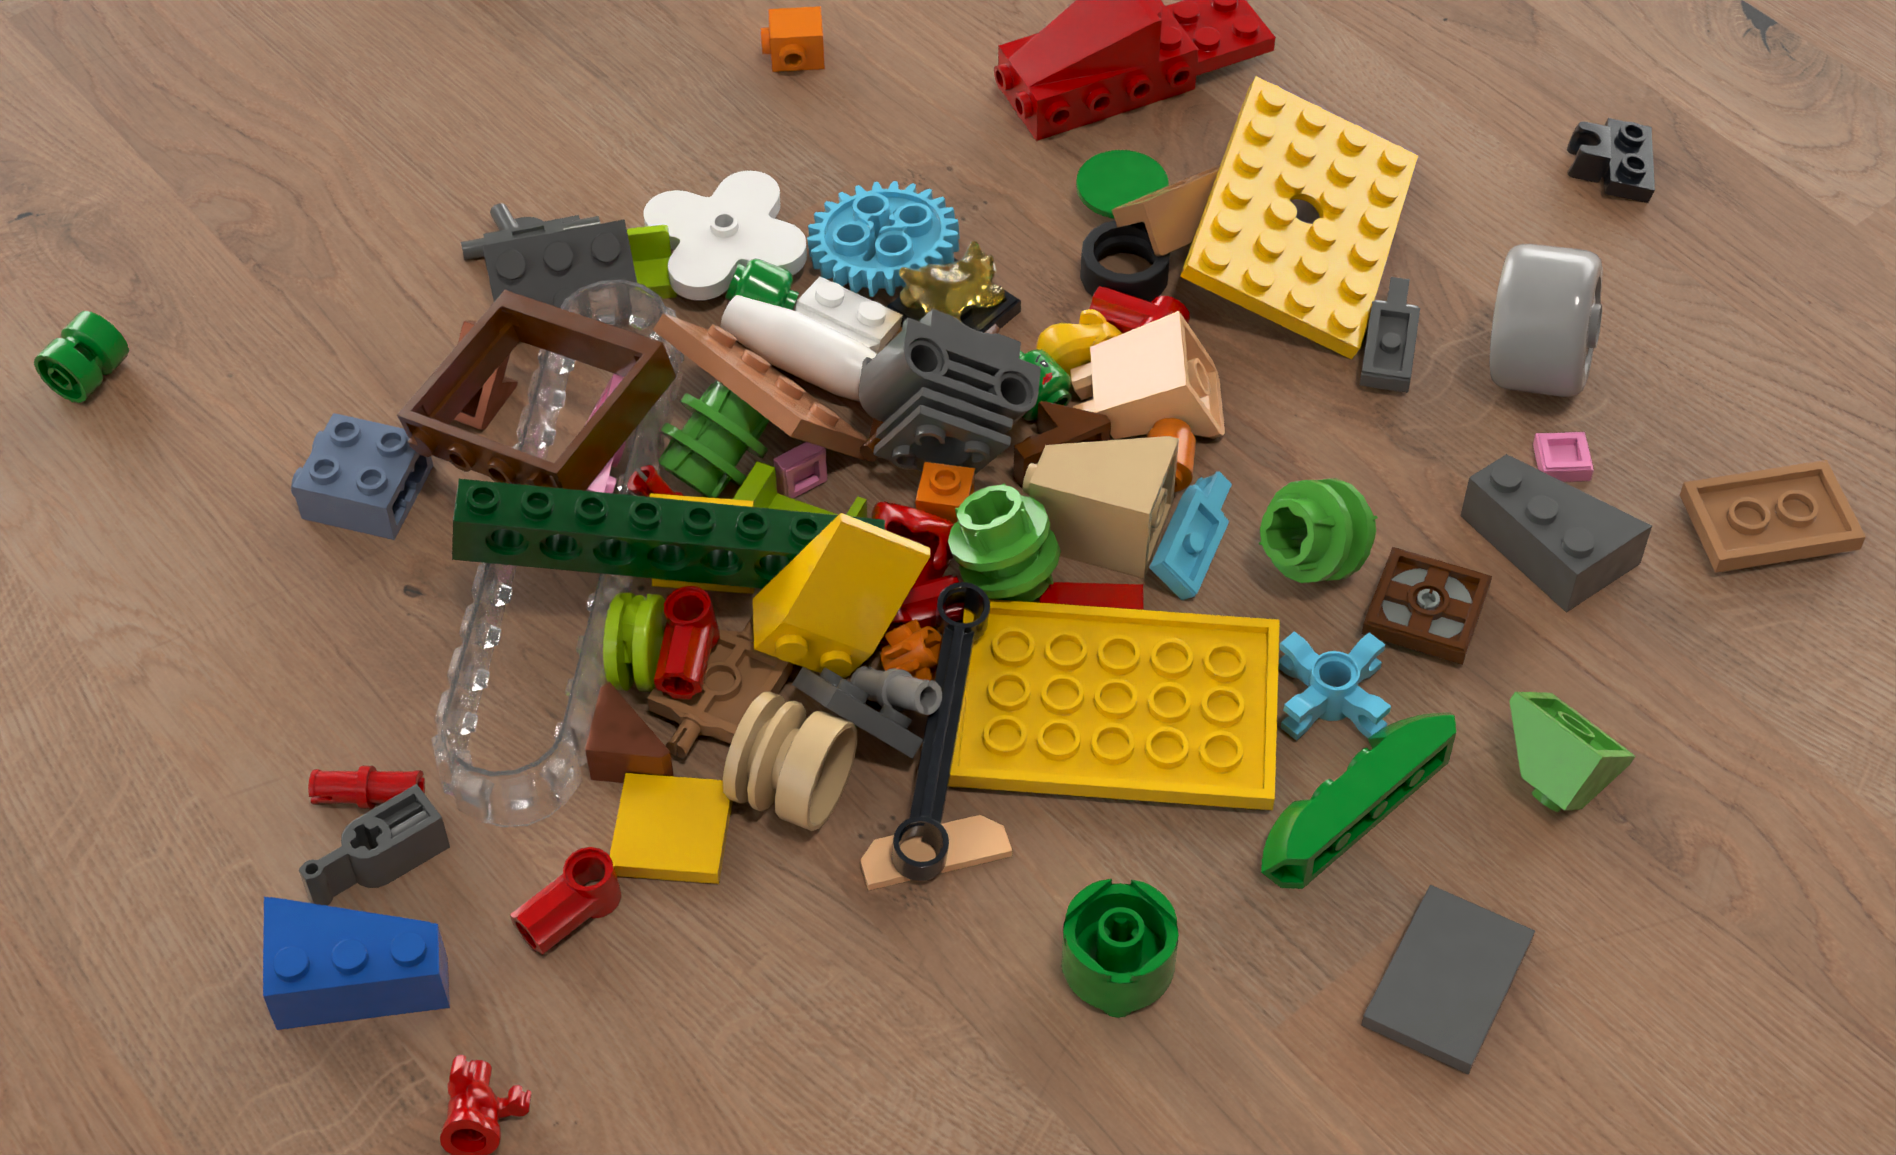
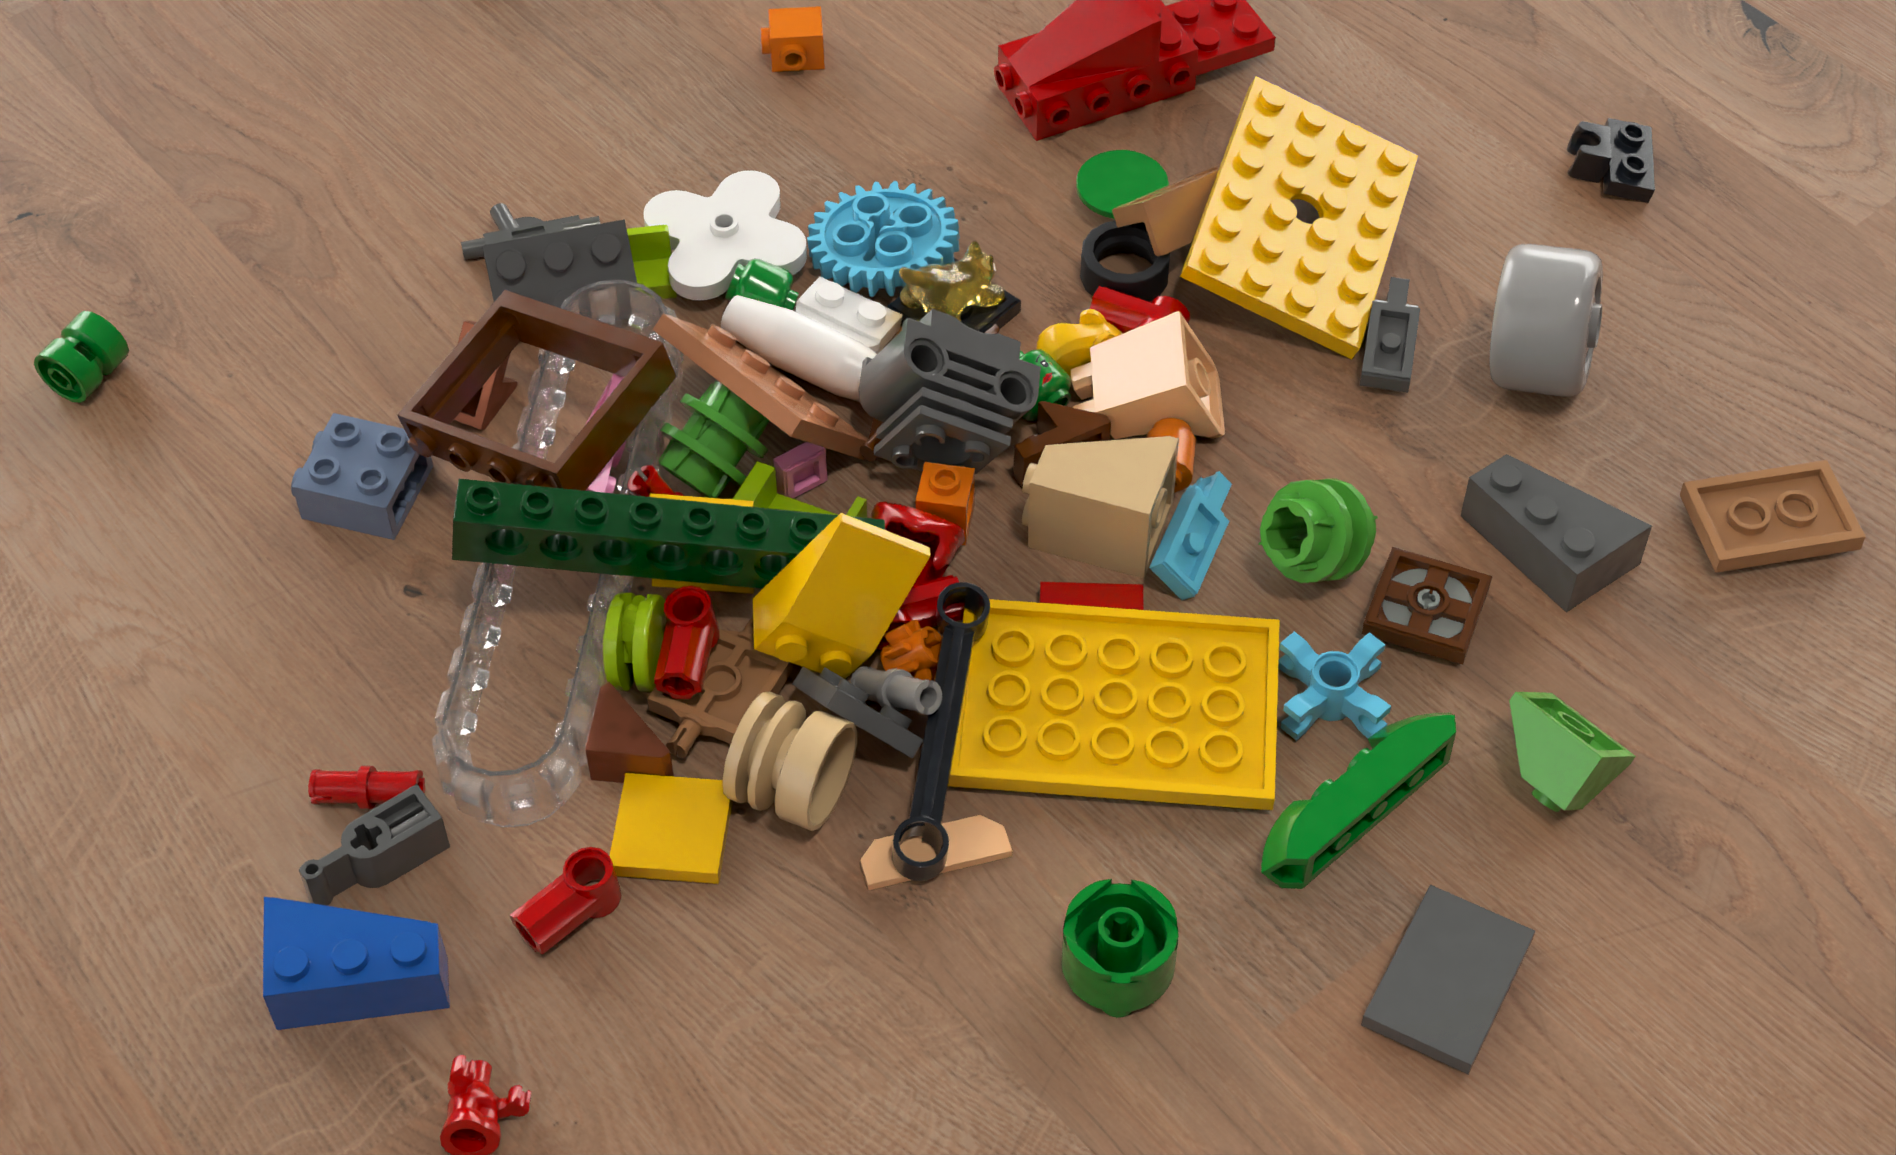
(1004, 544): bright green piece -> none
(1563, 456): bright pink tile -> none

